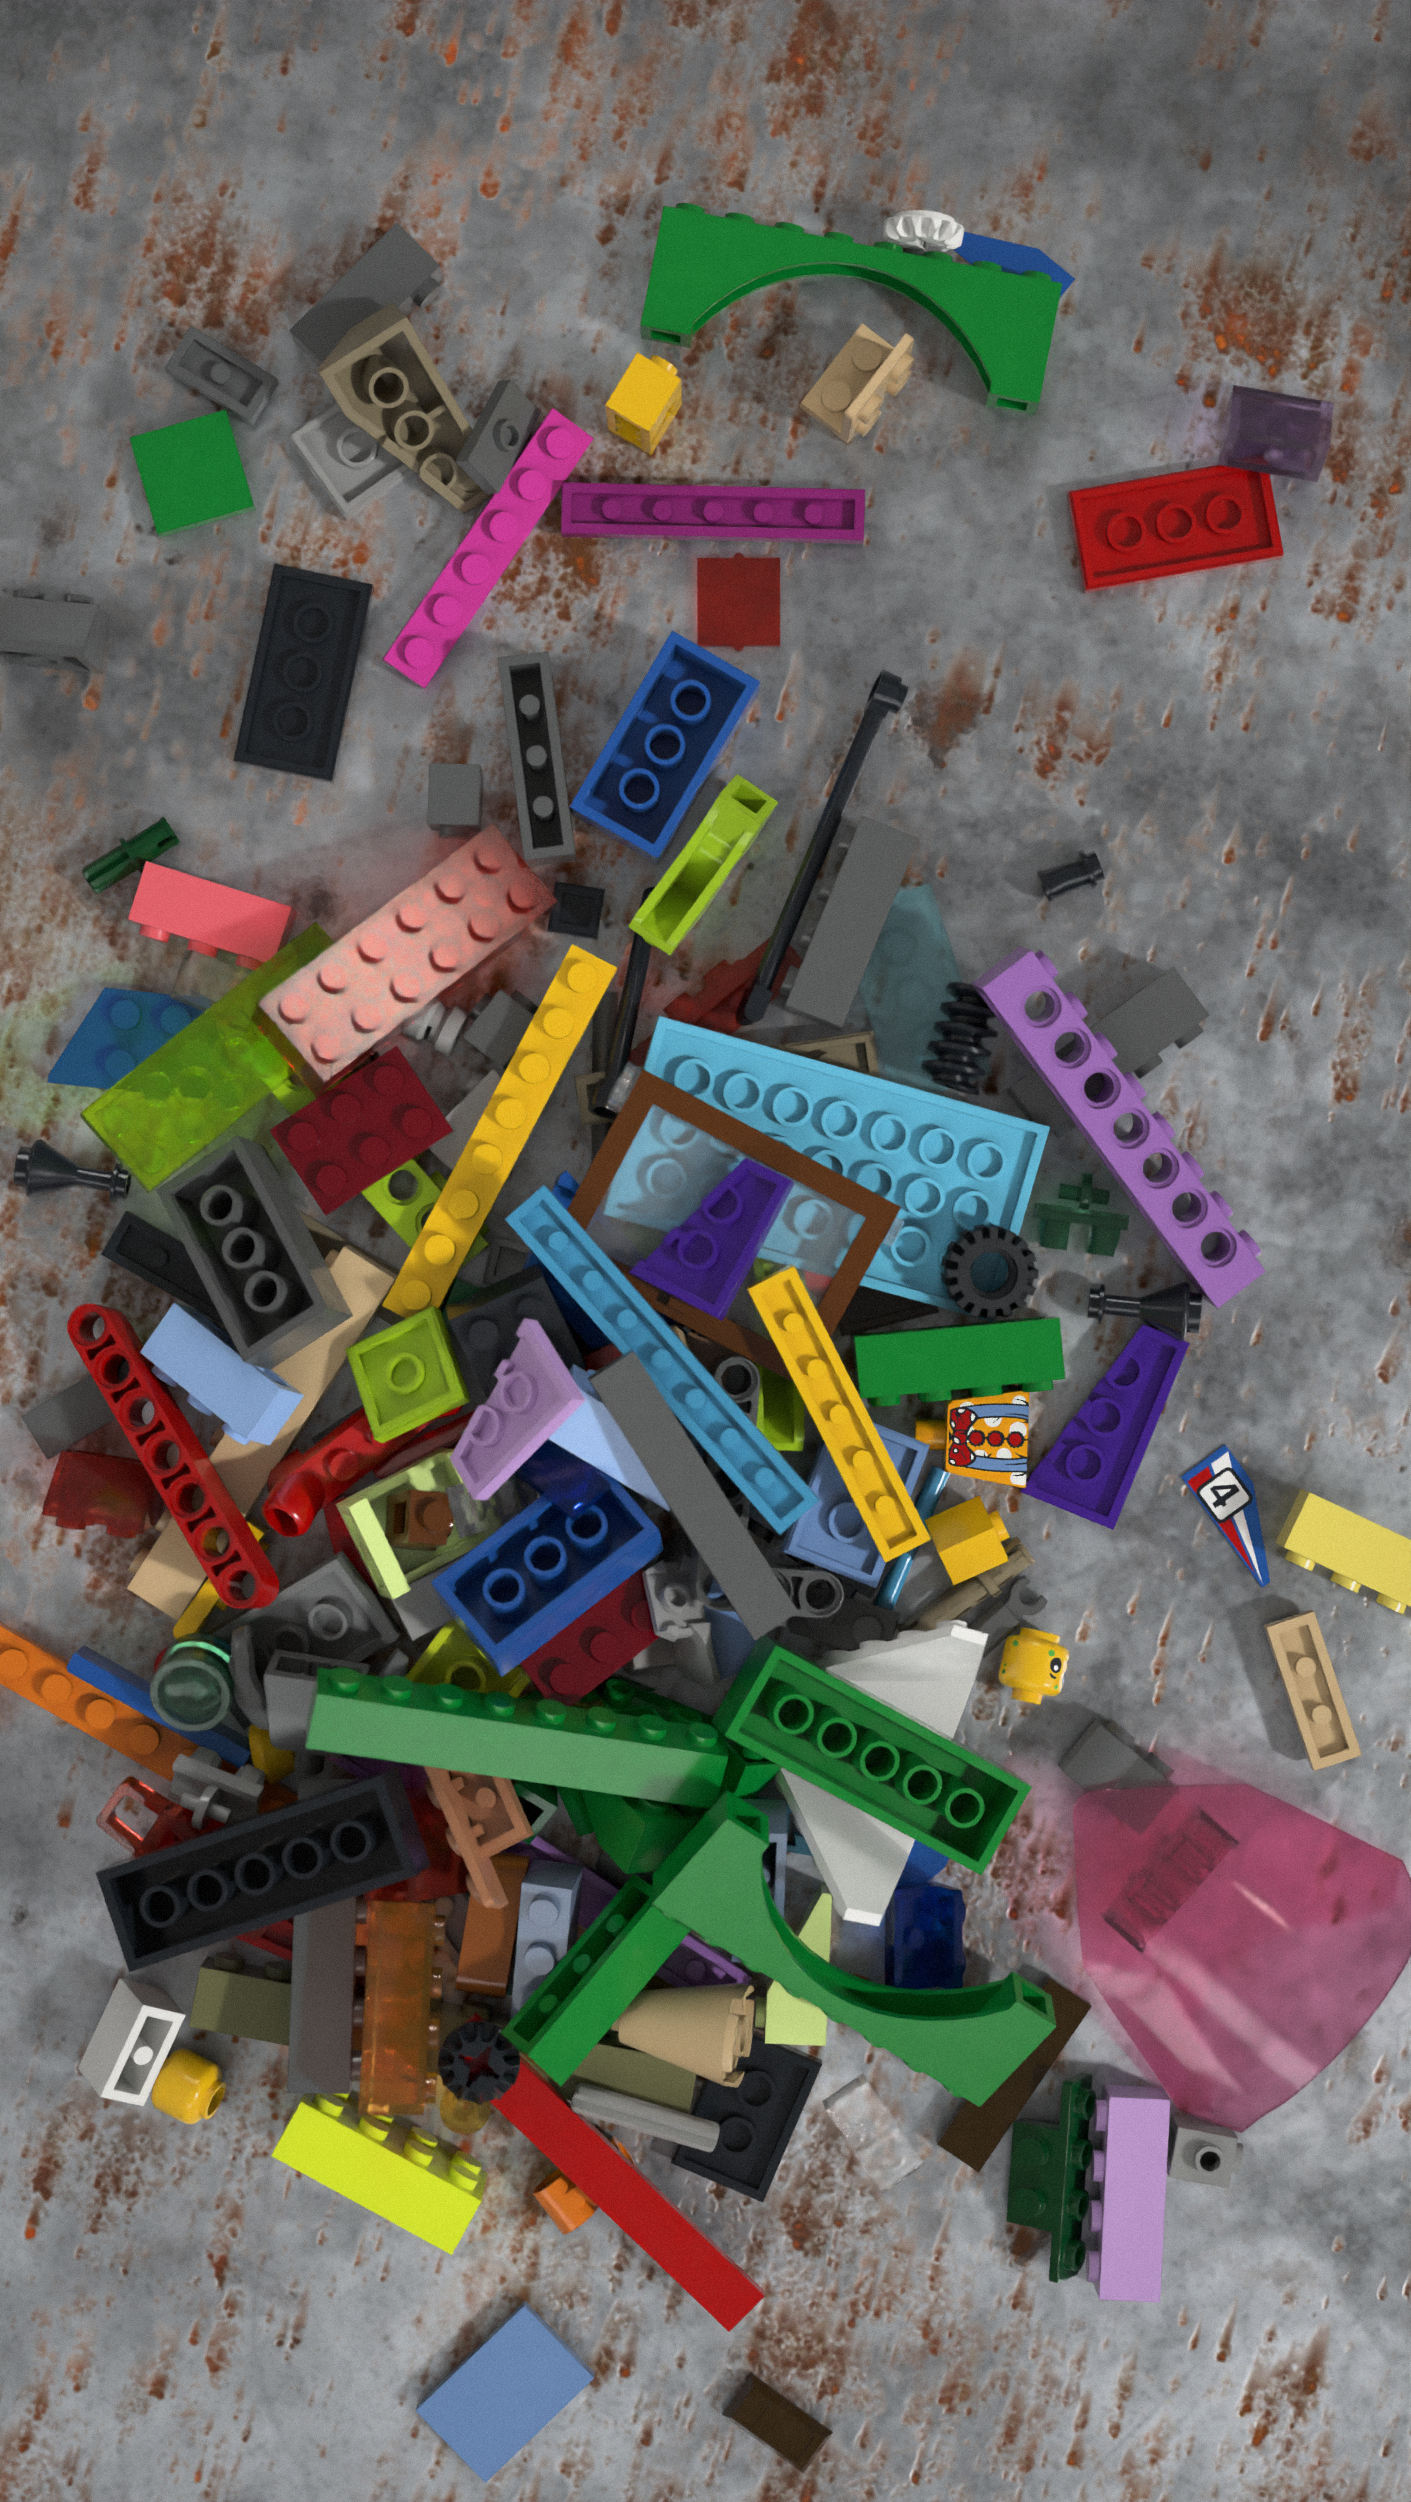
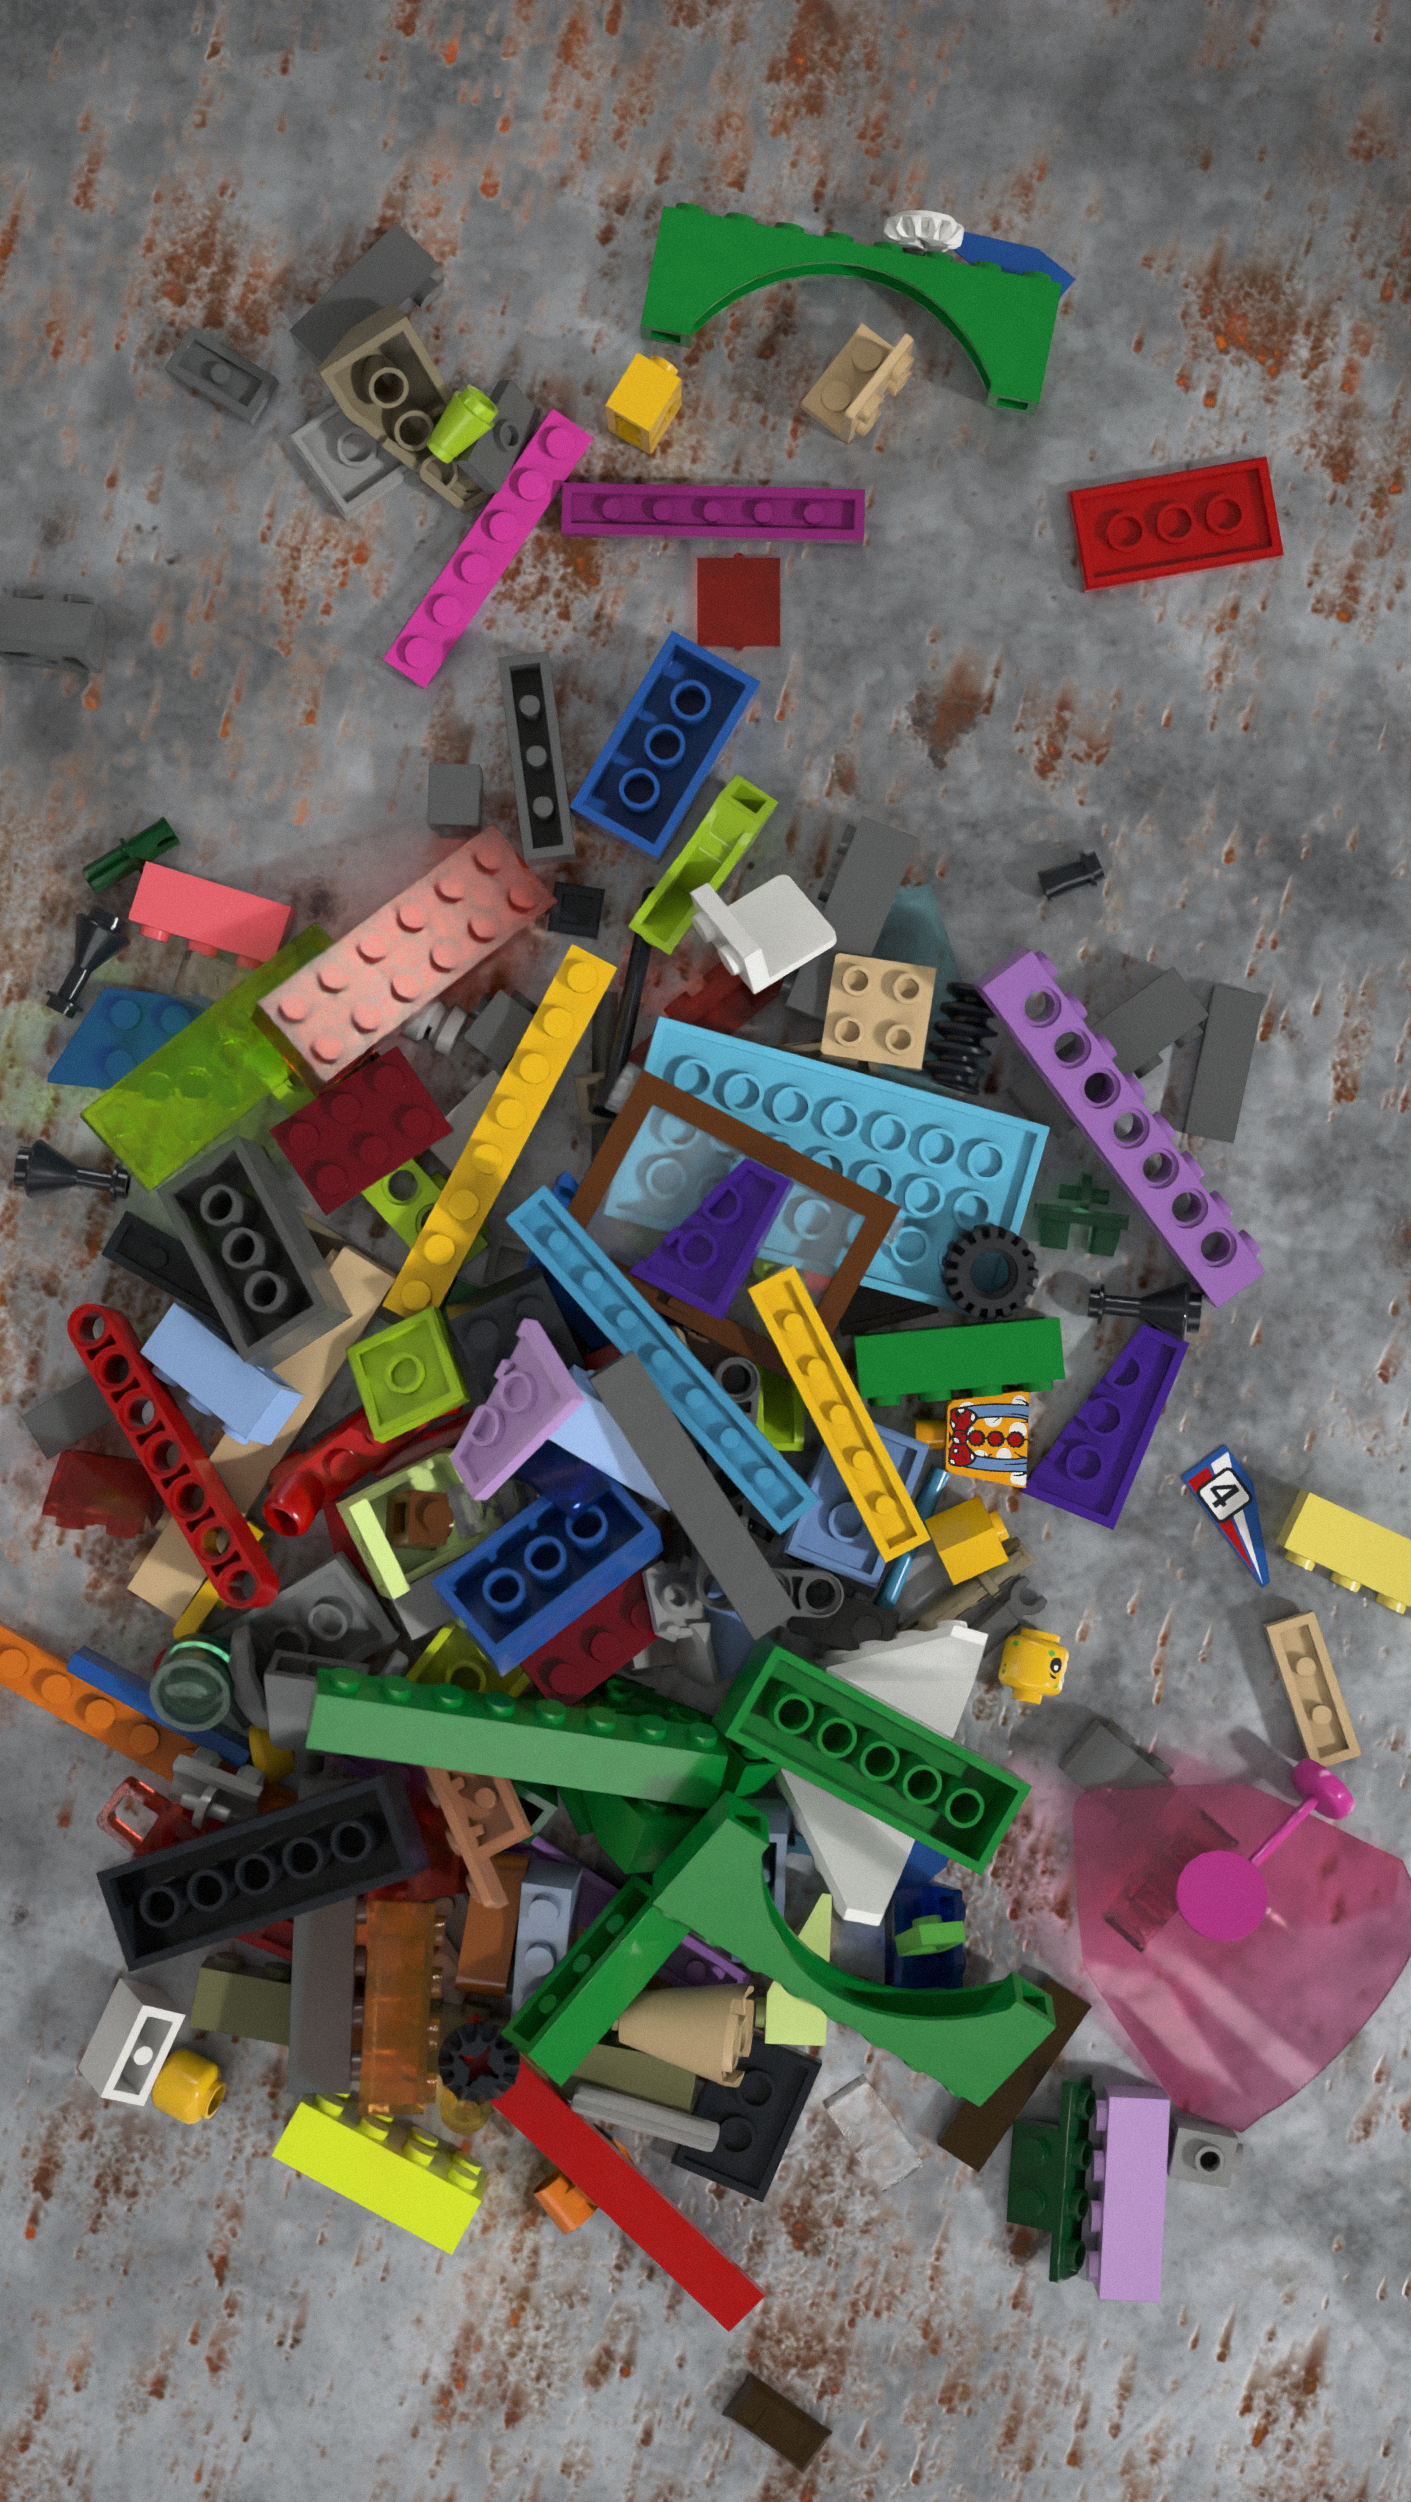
(96, 941): none -> black piece
(192, 473): green tile -> none
(304, 673): black tile -> none
(462, 423): none -> lime cone
(505, 2391): medium blue tile -> none
(763, 931): none -> white bracket
(878, 1011): none -> tan bracket
(885, 696): black hinge -> none
(930, 1936): none -> bright green plate
(1223, 1064): none -> dark grey tile
(1224, 1892): none -> dark pink piece
(1276, 433): clear purple brick -> none

